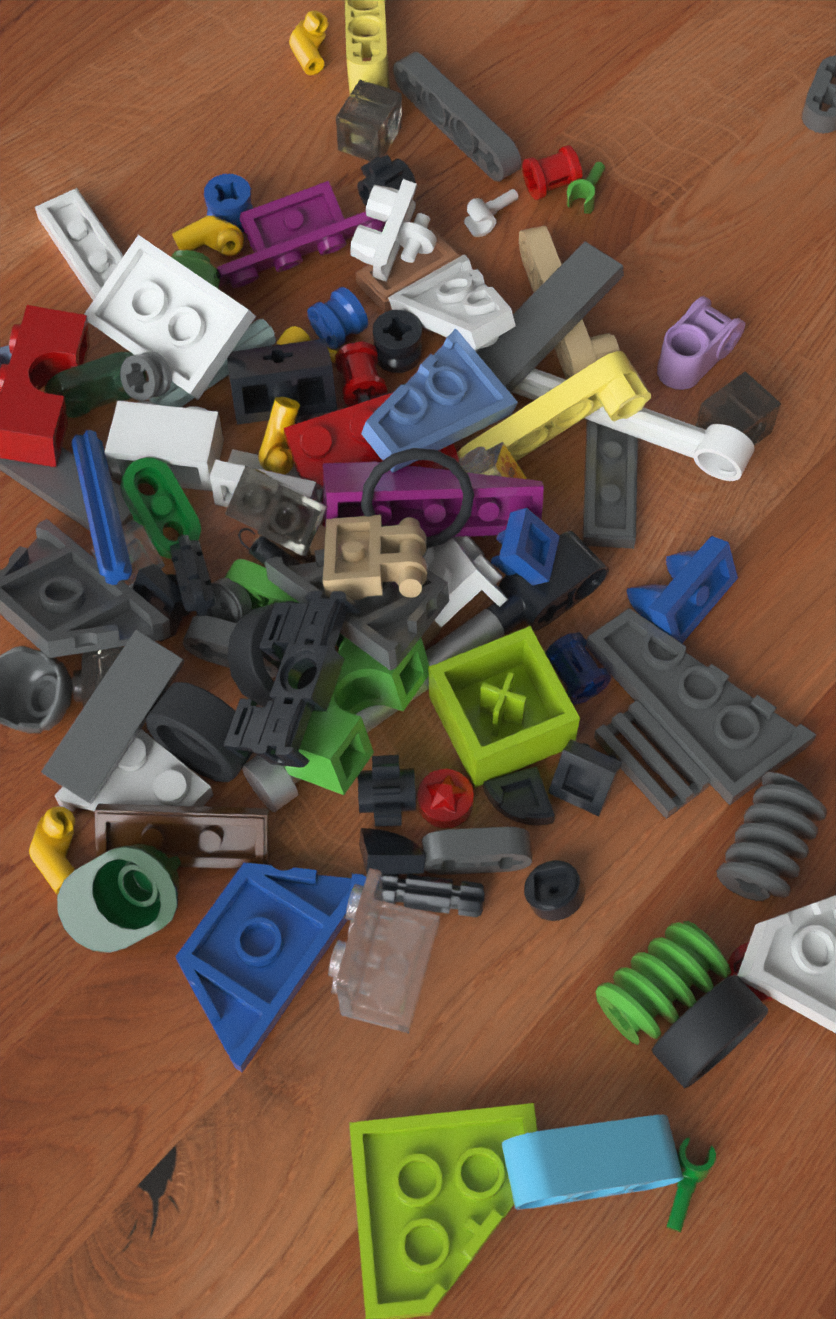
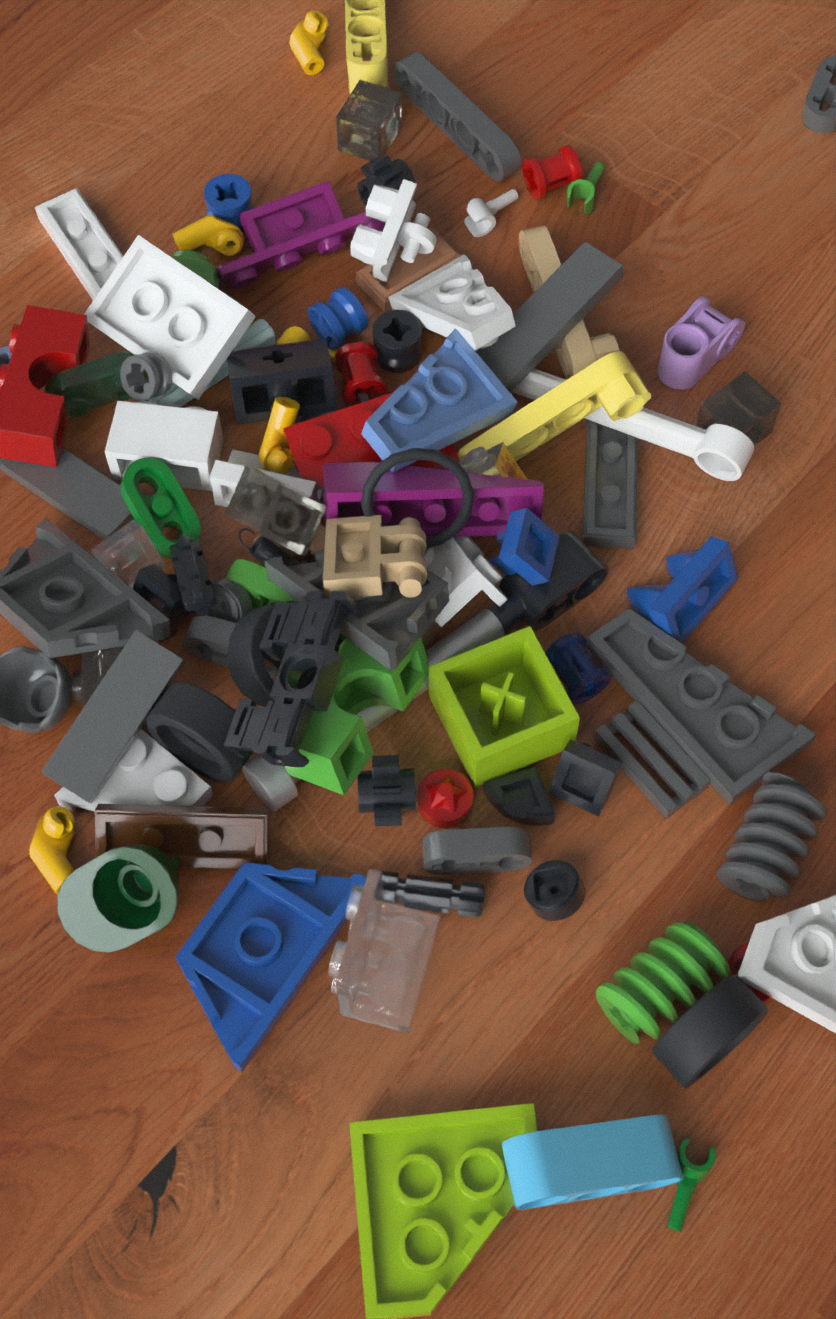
(101, 508): blue axle -> none
(390, 852): black tile -> none

